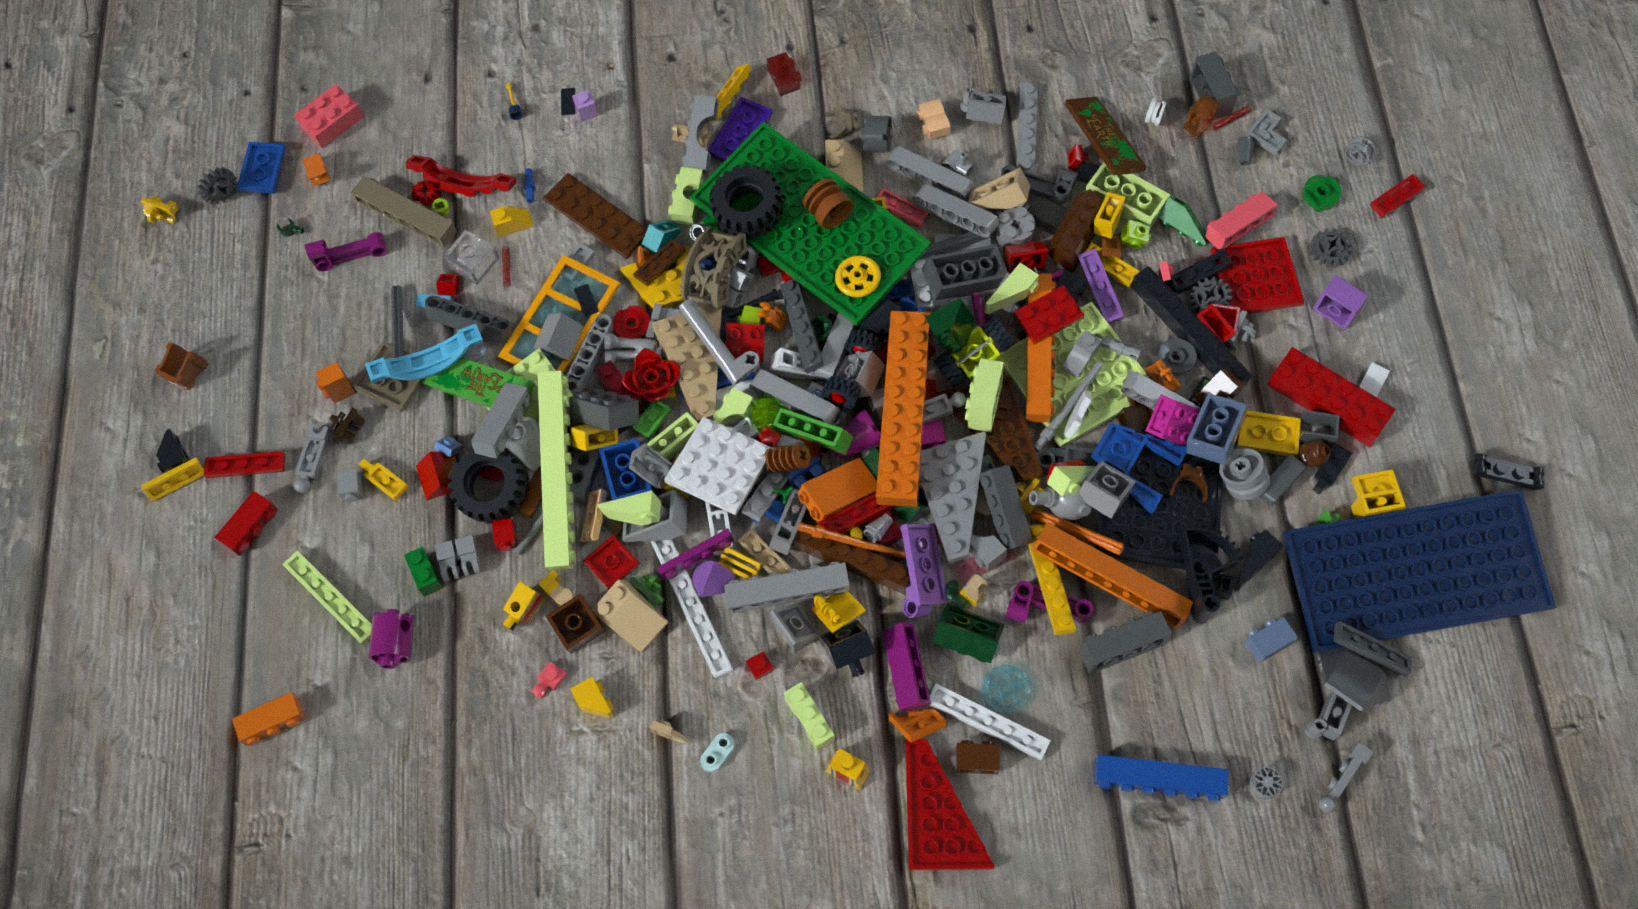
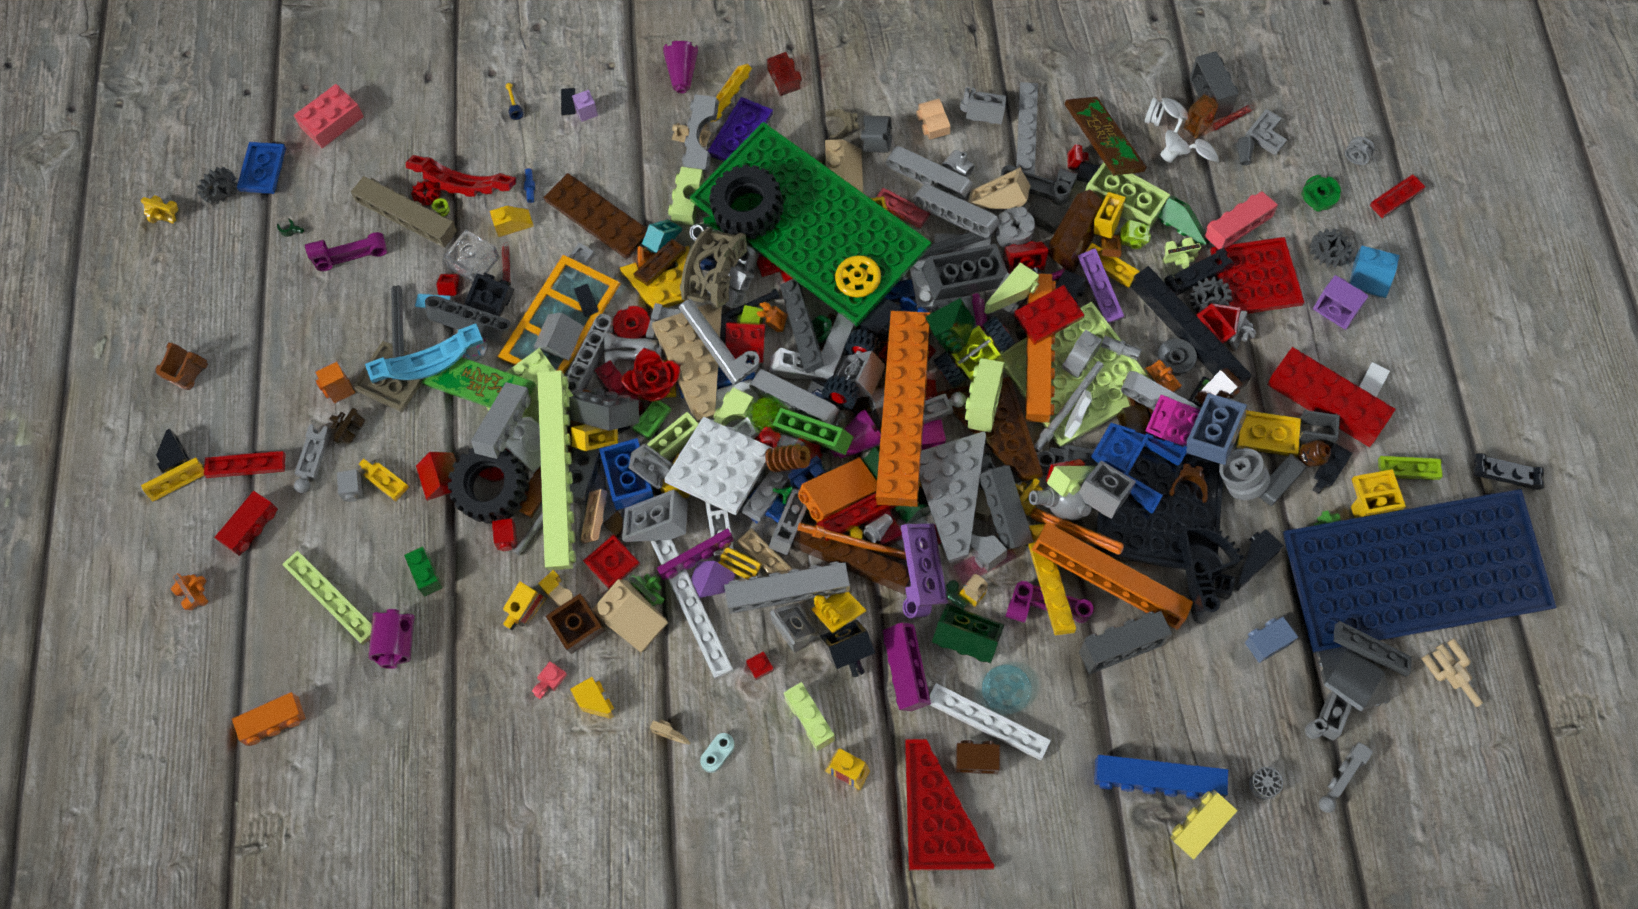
(192, 588): none -> orange hips
(316, 169): orange brick -> none
(448, 446): medium blue plate -> none
(449, 554): light grey legs -> none
(489, 294): none -> black plate
(634, 509): yellowish green slope -> none
(681, 63): none -> magenta cone
(828, 203): dark orange wheel -> none
(918, 723): orange wing -> none
(1165, 271): coral plate -> none
(1176, 145): none -> white plant
(1181, 255): none -> yellowish green hips
(1202, 823): none -> light yellow brick
(1374, 271): none -> dark azure slope
(1412, 467): none -> lime plate
(1453, 670): none -> tan plant

